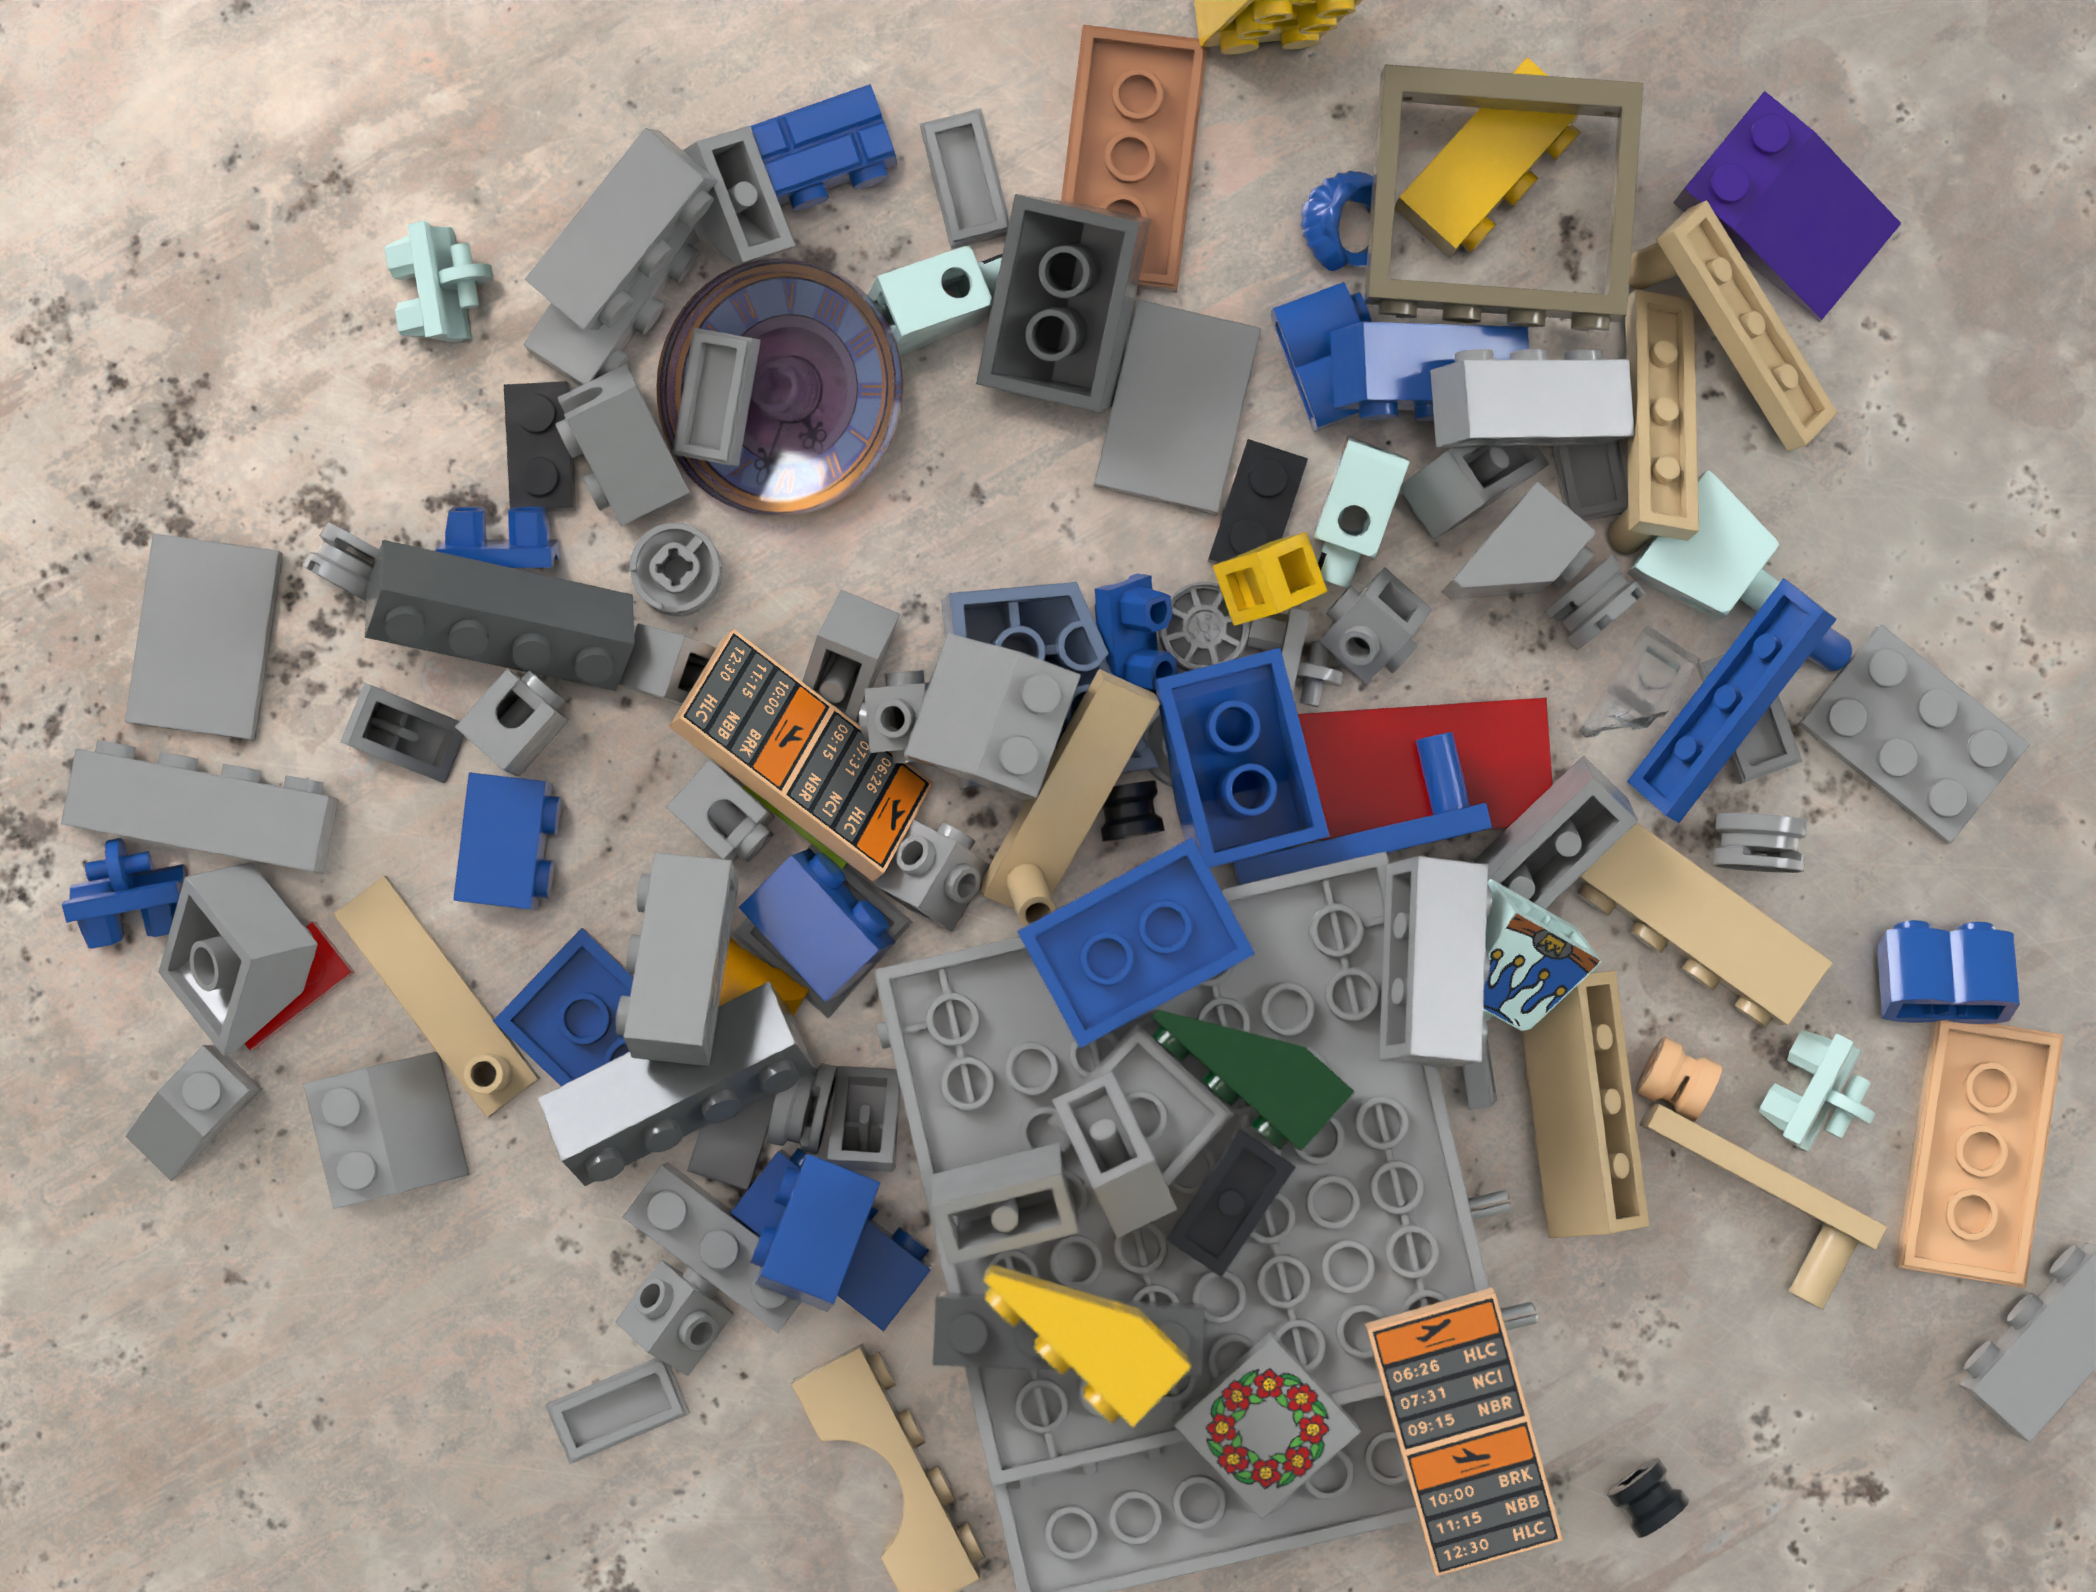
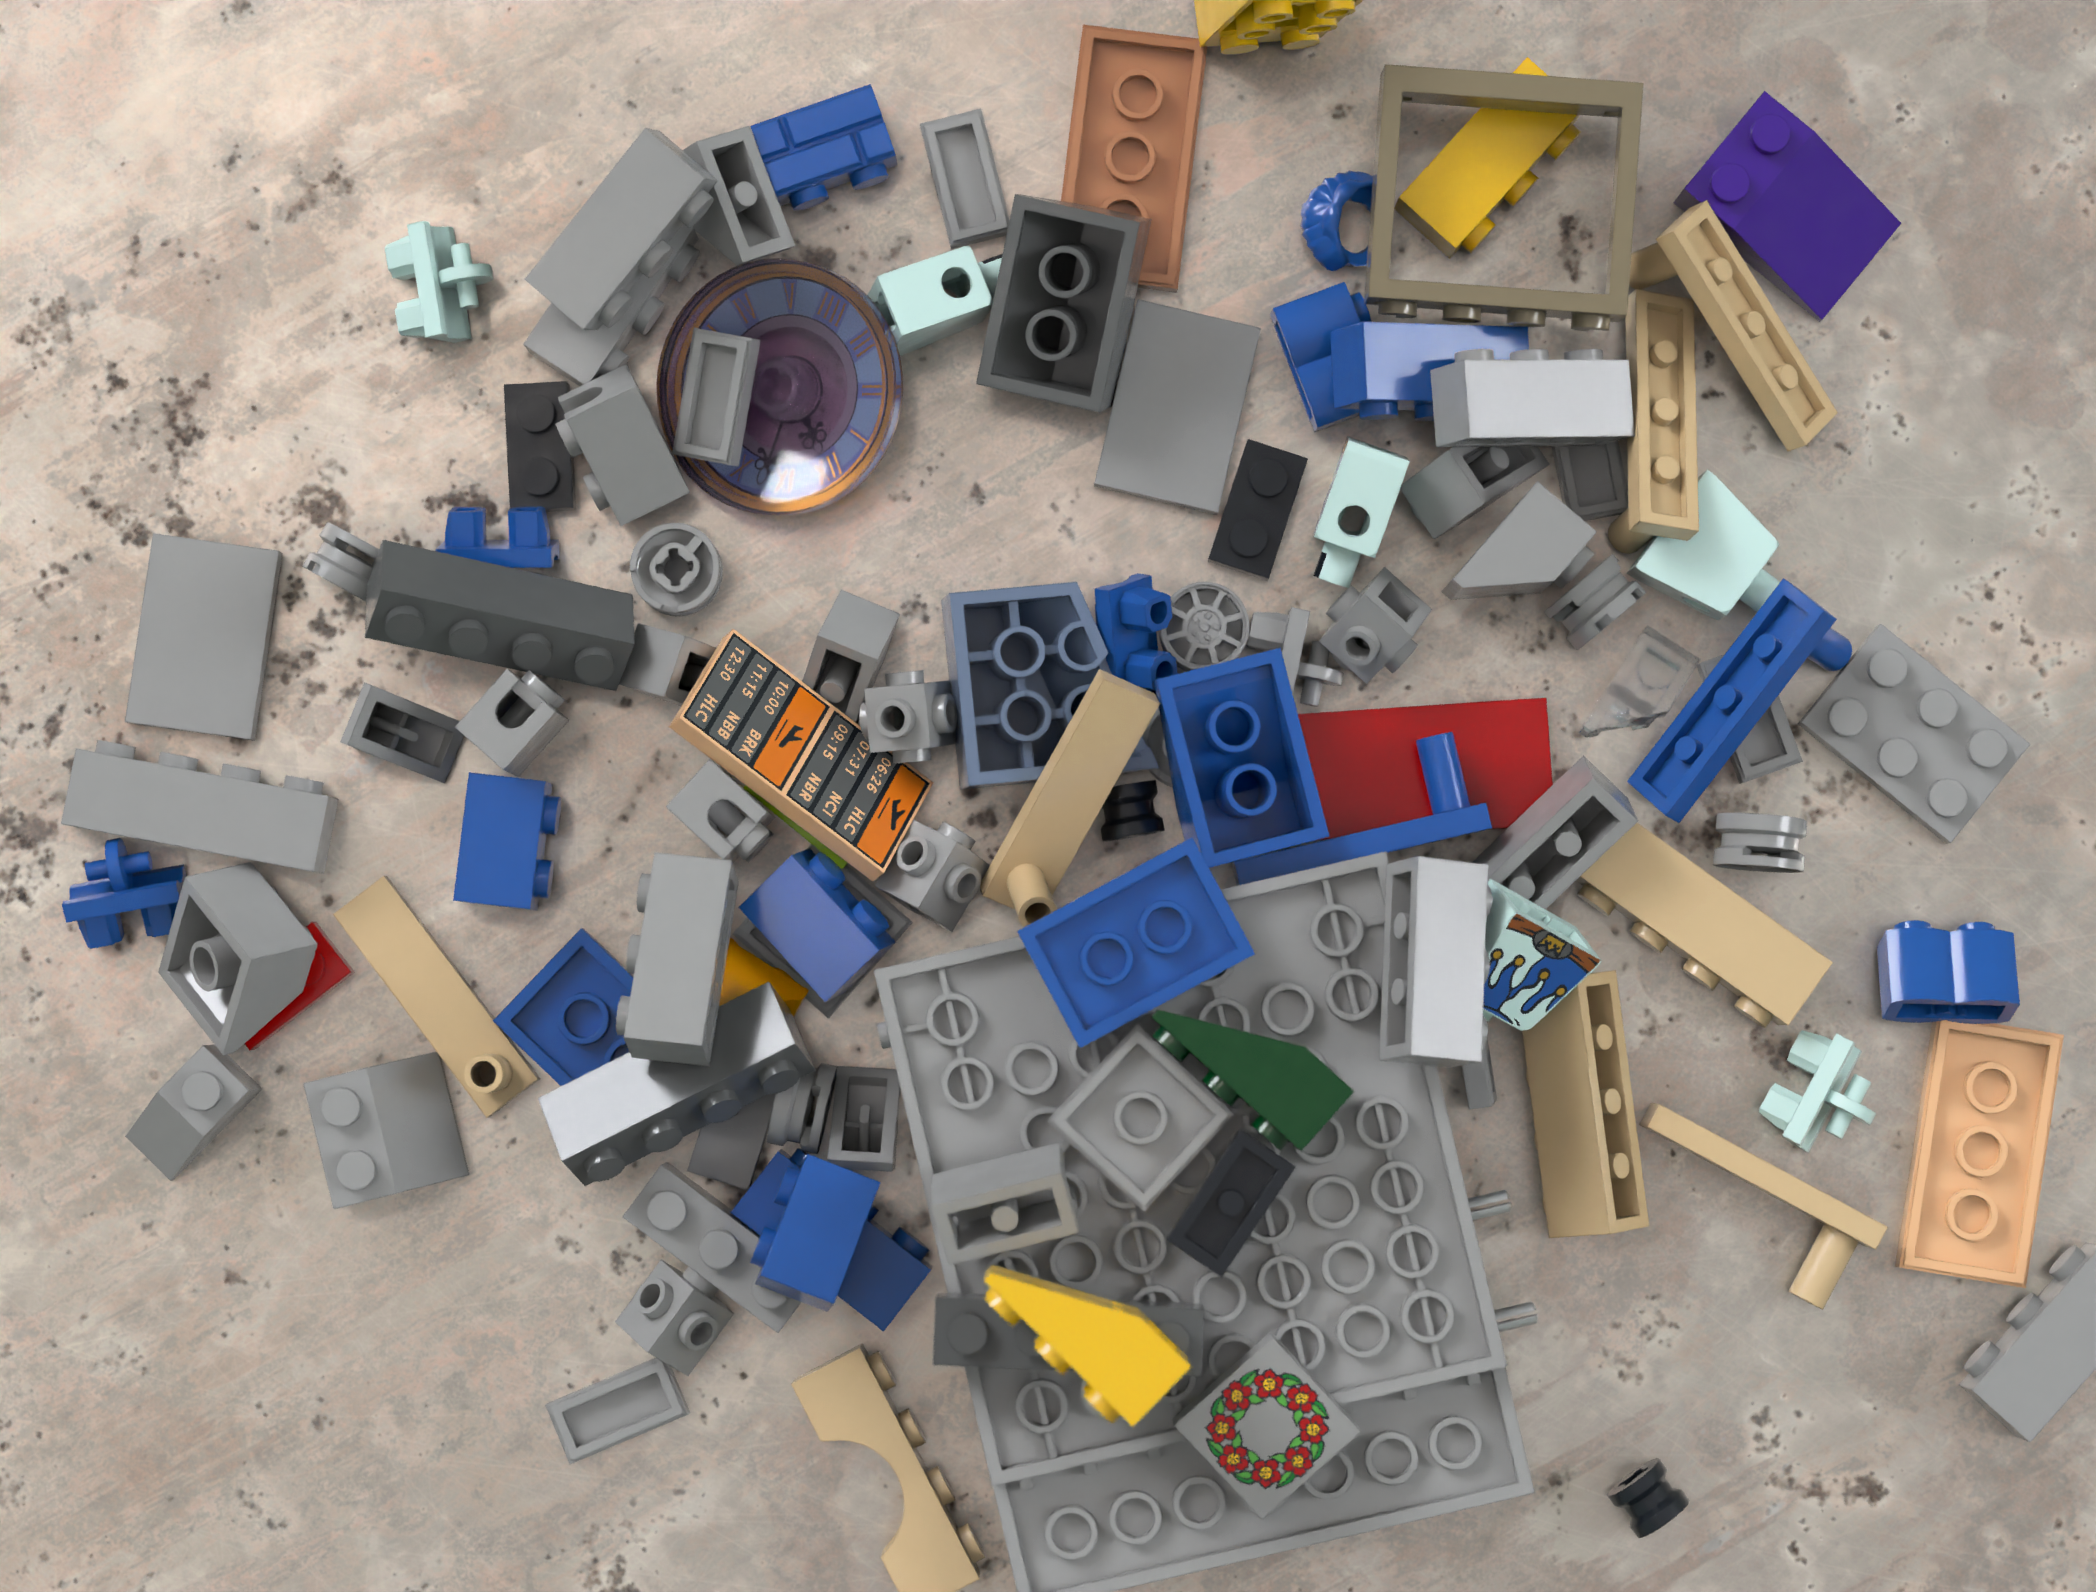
(992, 716): light grey slope -> none
(1114, 1154): light grey slope -> none
(1270, 578): yellow brick -> none
(1464, 1431): tile -> none
(1679, 1079): light nougat wheel -> none

